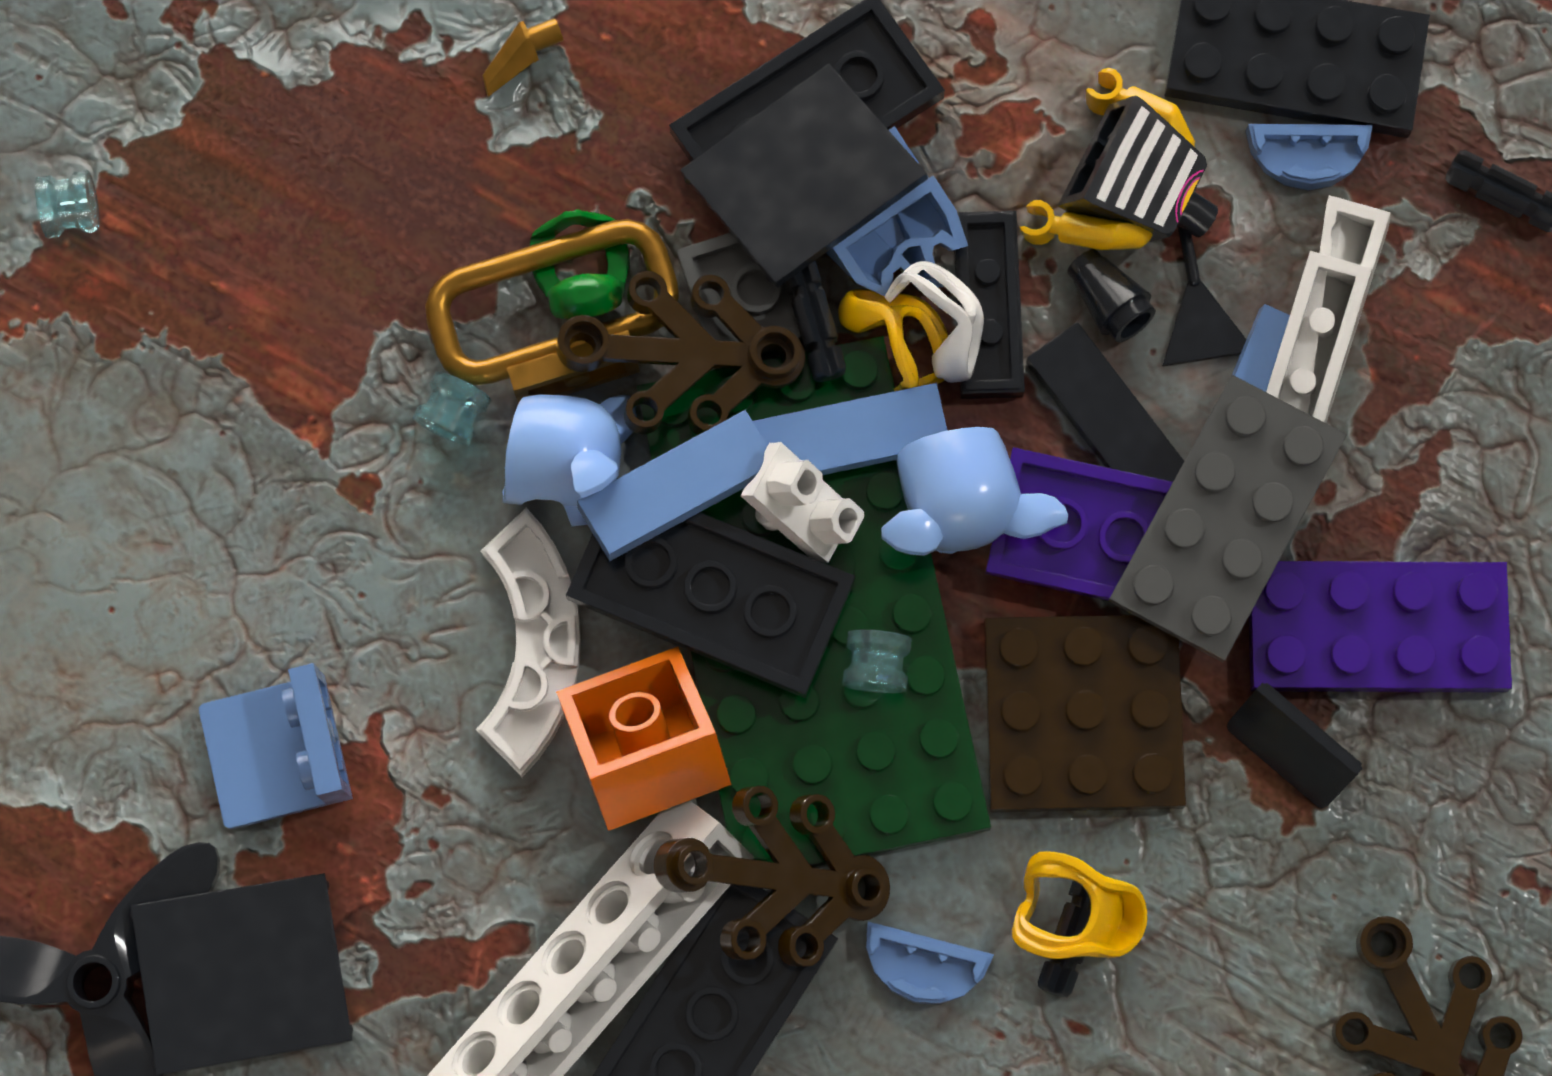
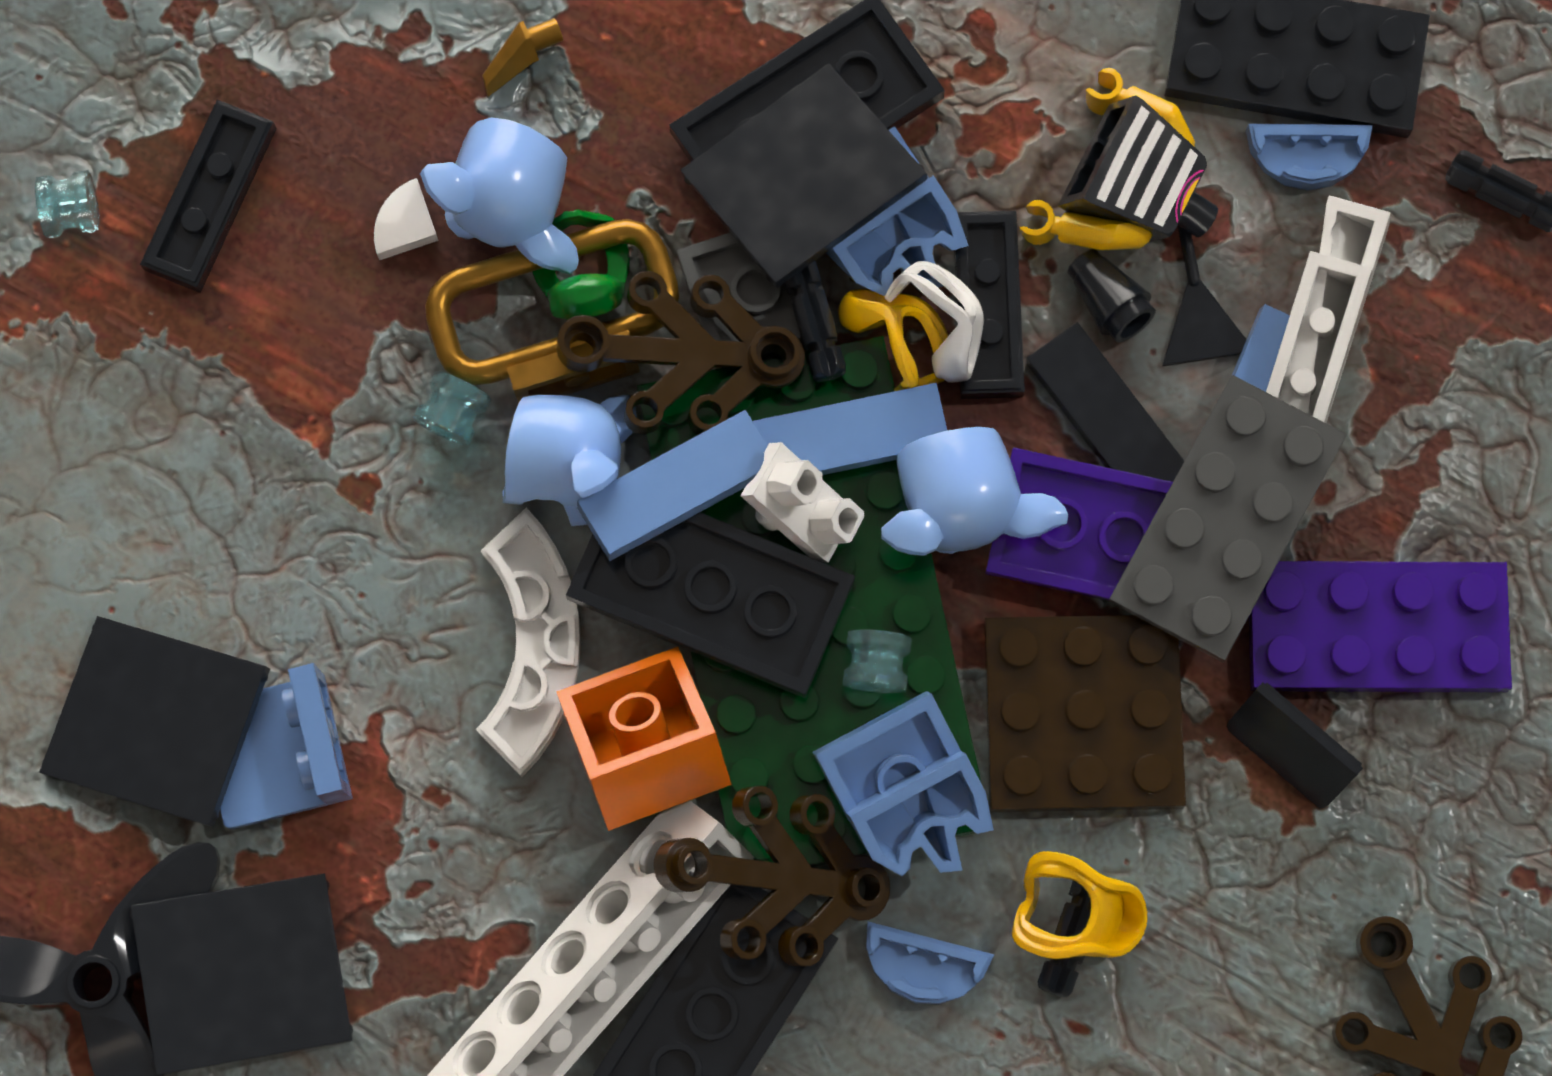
(155, 721): none -> black piece
(208, 196): none -> black tile
(403, 222): none -> white tile
(506, 192): none -> light blue piece
(906, 786): none -> medium blue plate

